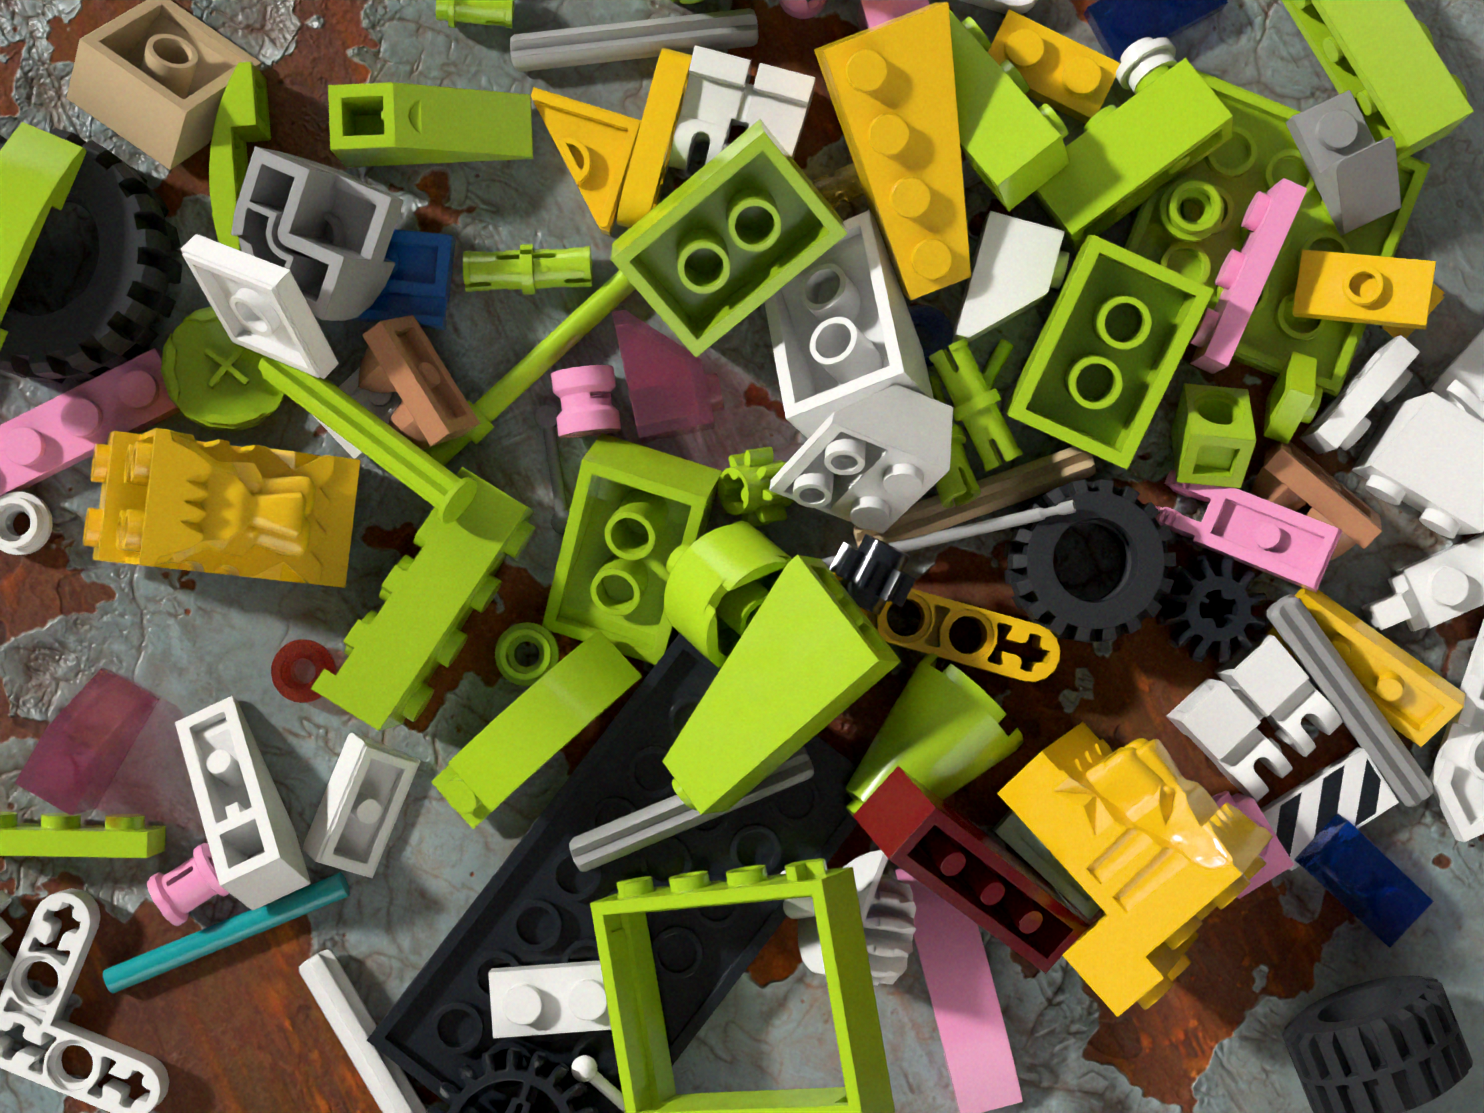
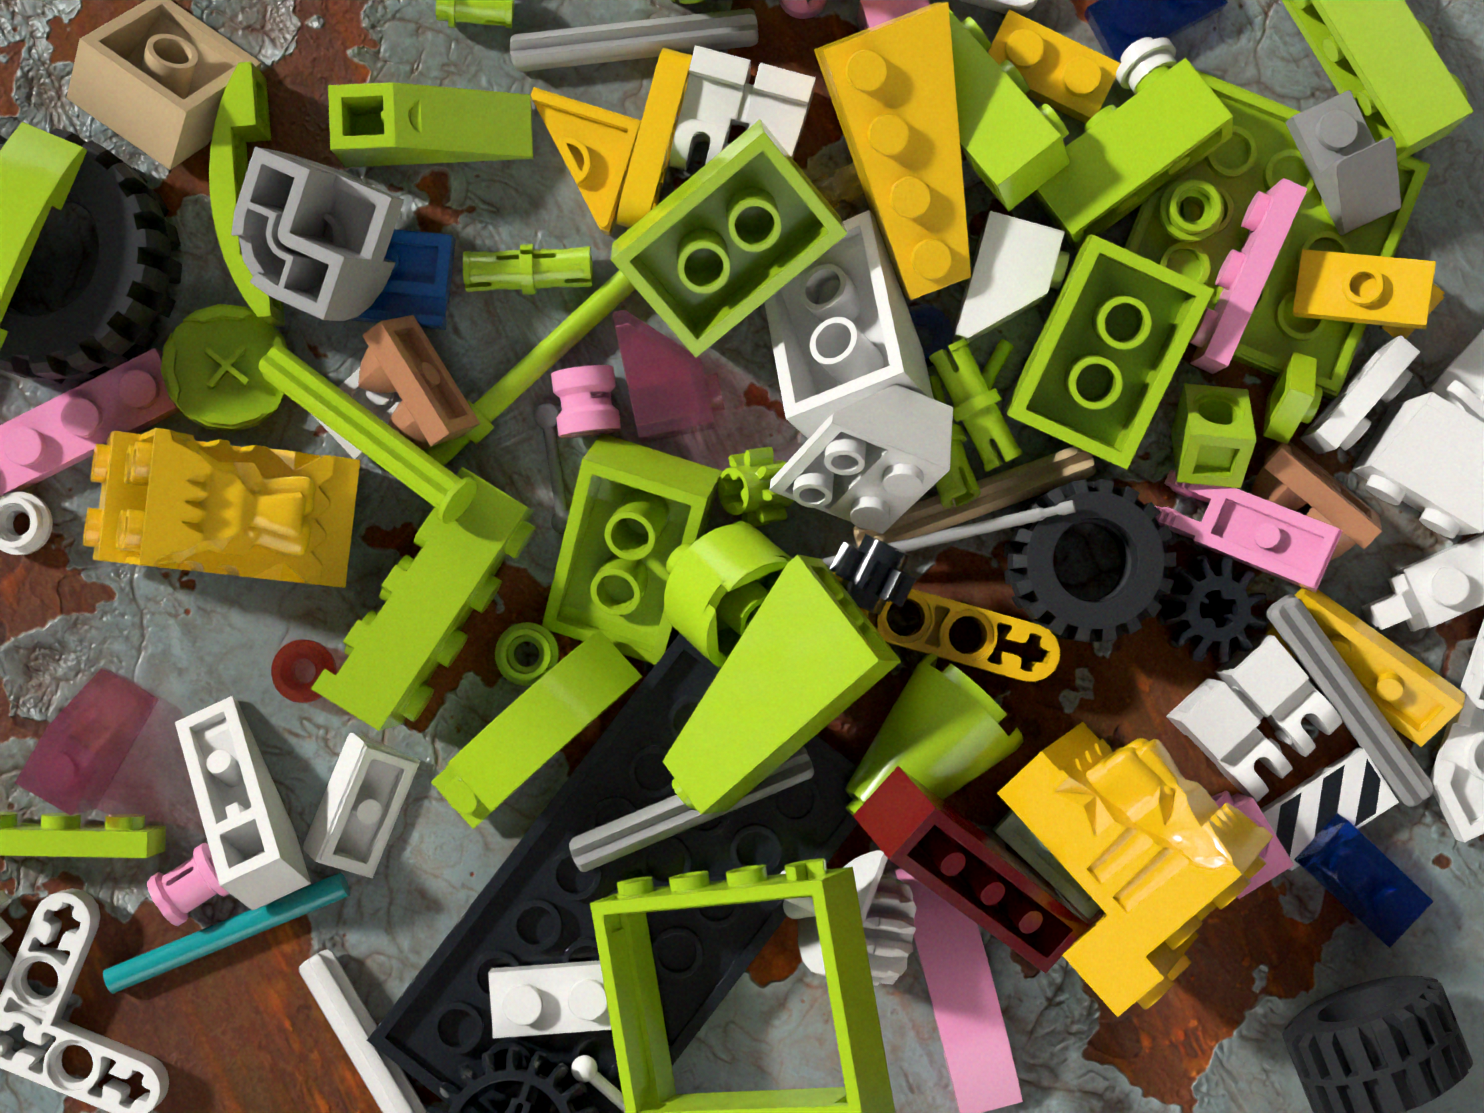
(260, 306): white tile -> none

